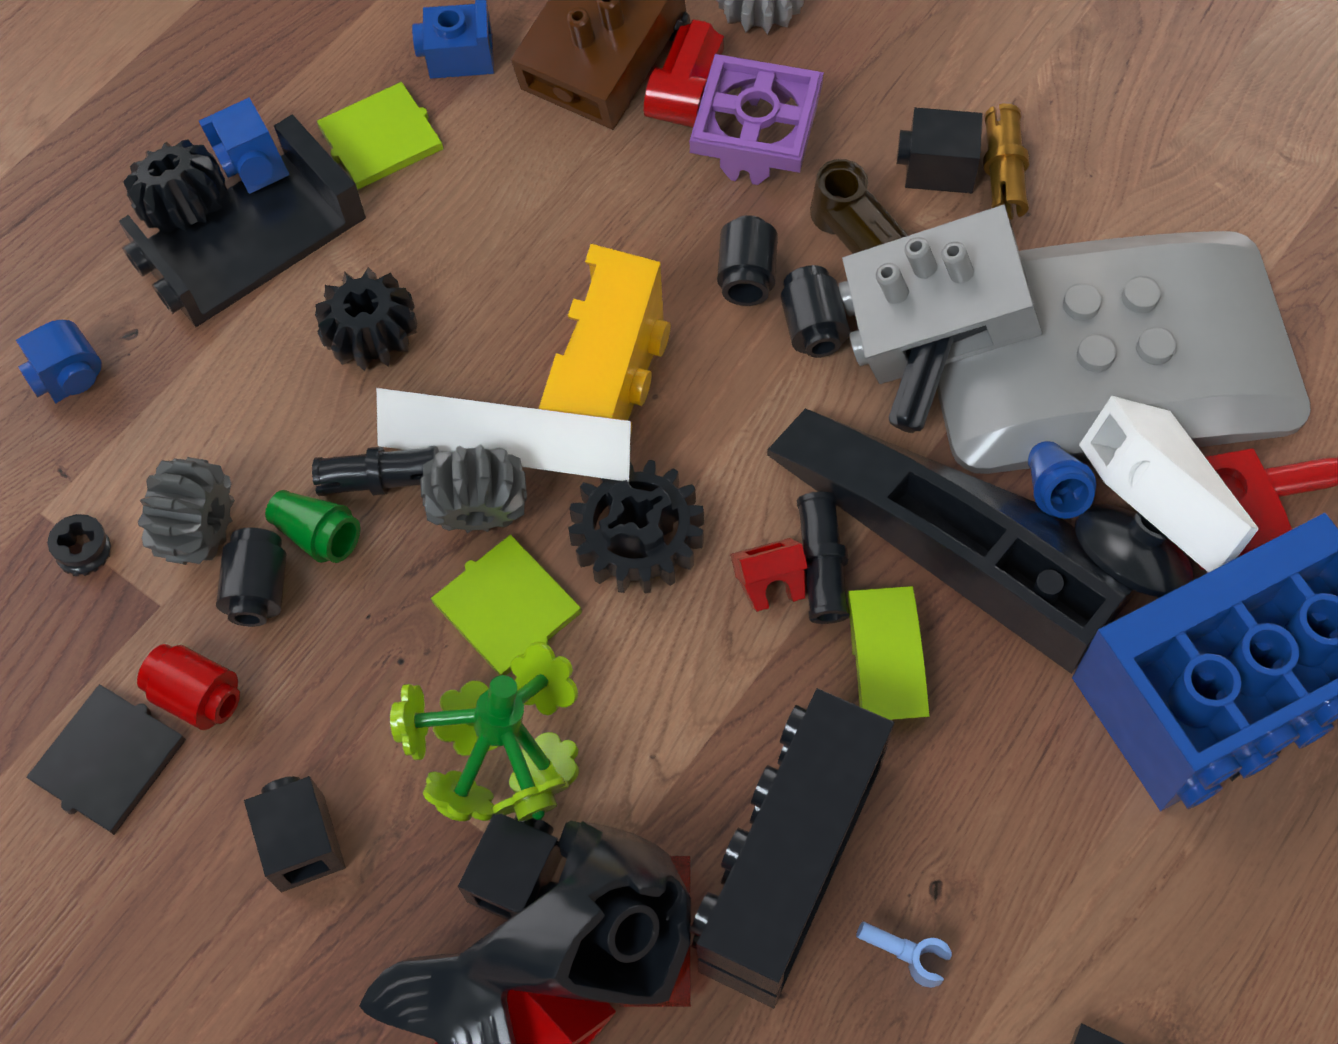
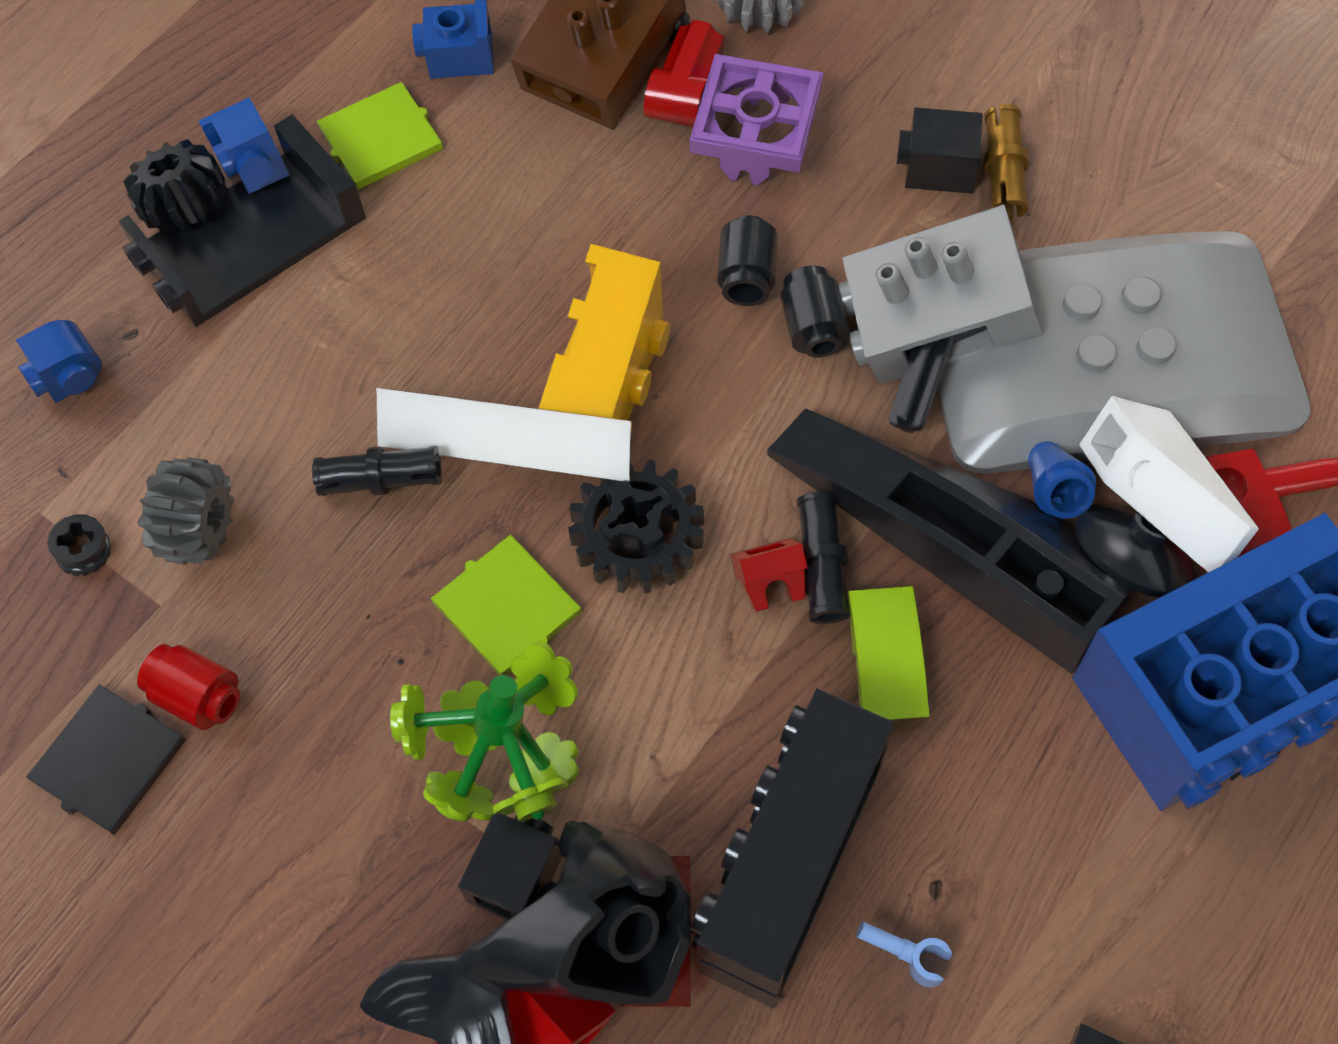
(251, 577): black brick -> none
(293, 832): black brick -> none
(315, 525): green cone -> none
(366, 318): black gear -> none
(473, 489): dark grey gear -> none
(857, 215): dark brown piece -> none

